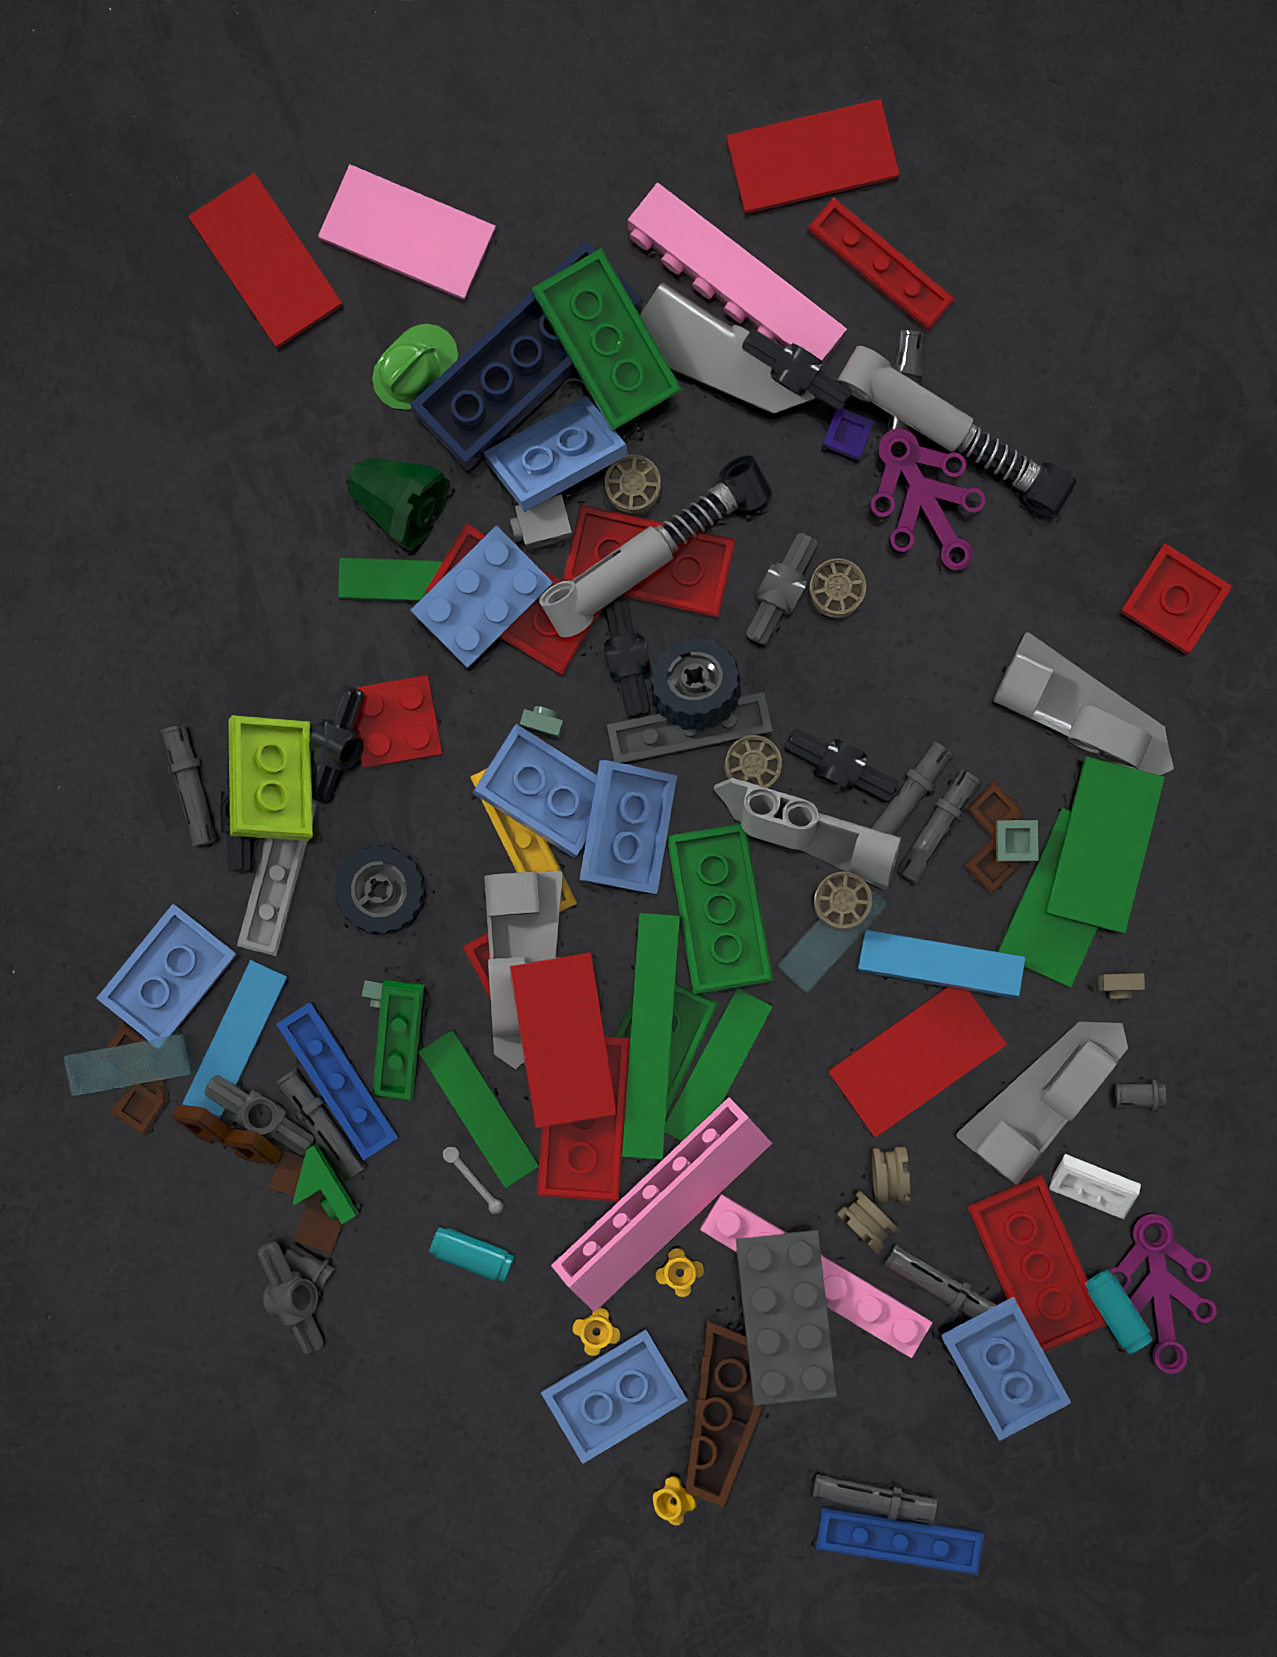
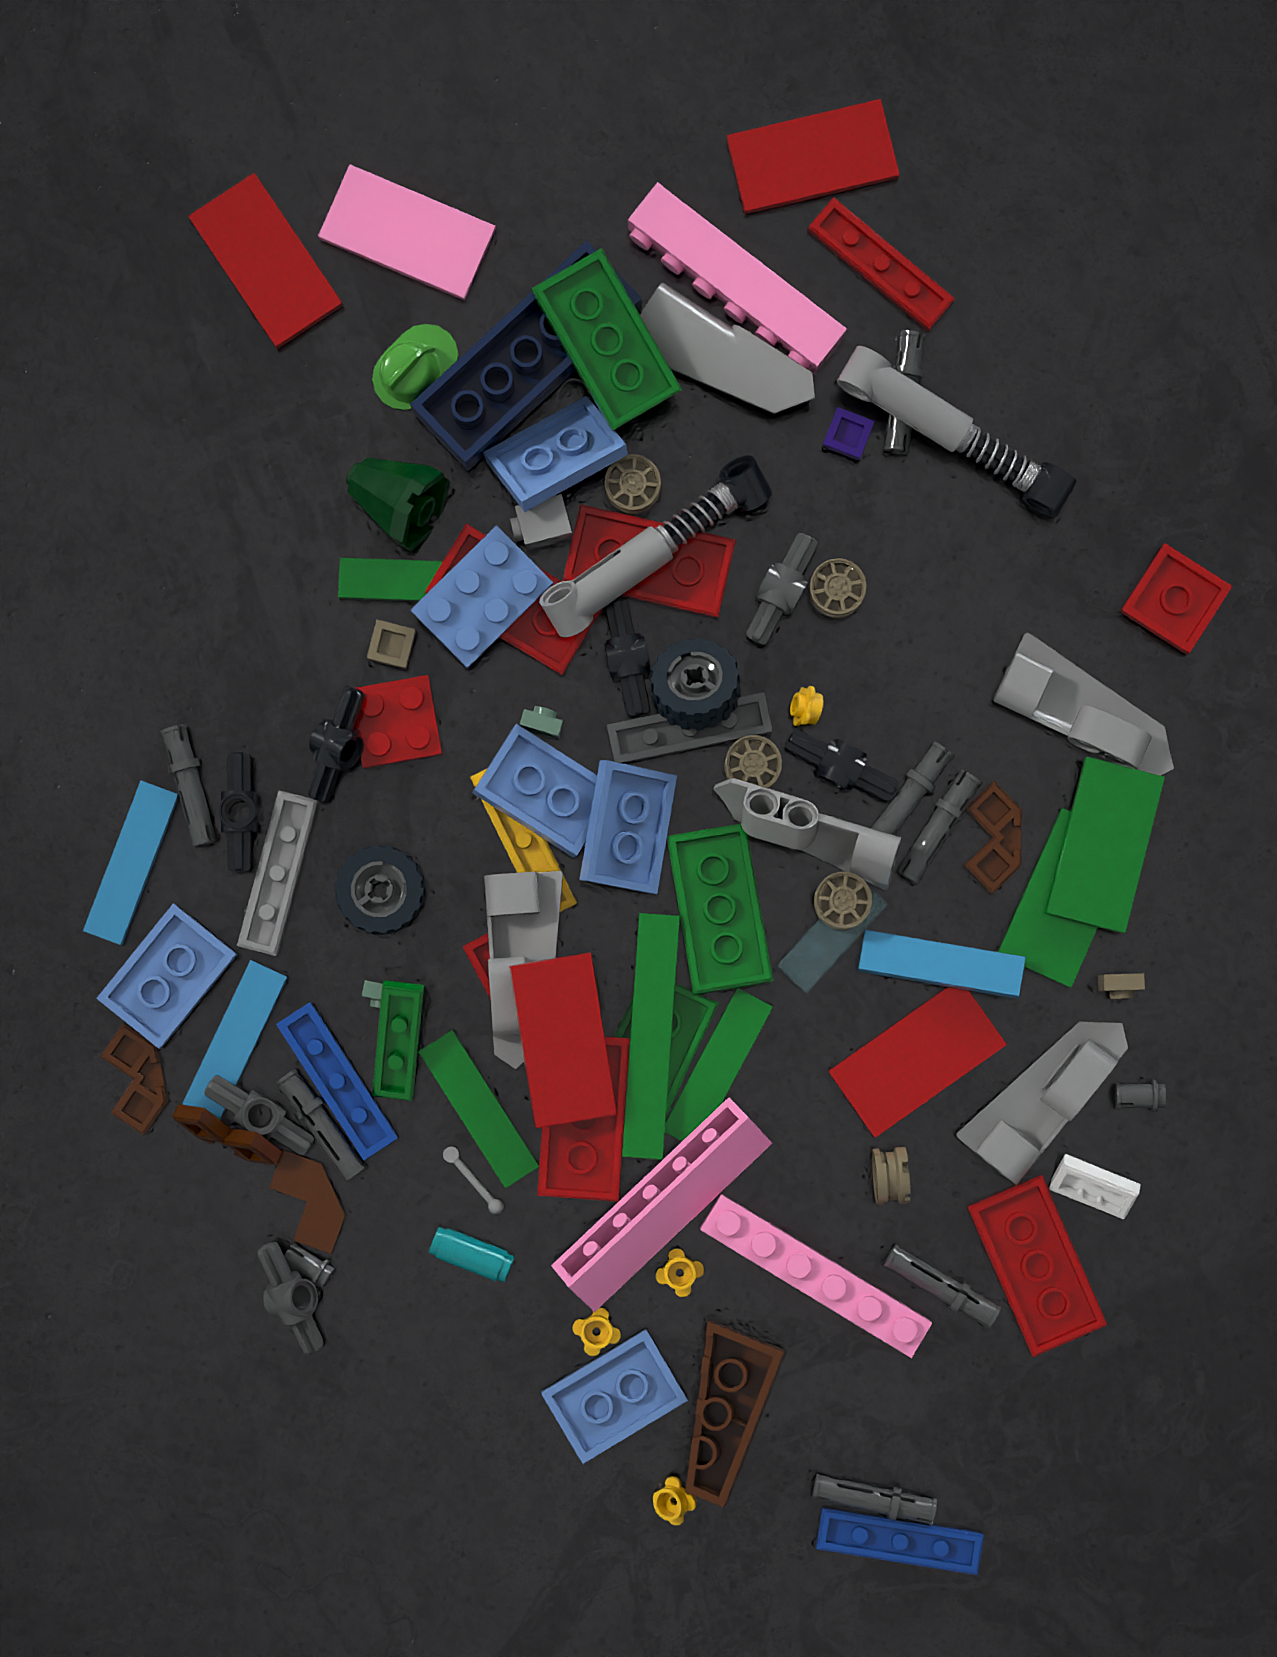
(127, 1064): clear light blue tile -> none
(131, 863): none -> dark azure tile
(270, 778): lime tile -> none
(319, 1175): green slope -> none
(391, 644): none -> dark tan plate
(785, 1317): dark grey plate -> none
(796, 369): black axle -> none
(806, 706): none -> yellow plate
(868, 1222): dark tan wheel -> none
(923, 492): magenta plant -> none
(1006, 1368): medium blue plate -> none
(1017, 841): sand green plate -> none
(1118, 1311): teal piece -> none
(1162, 1284): magenta plant -> none

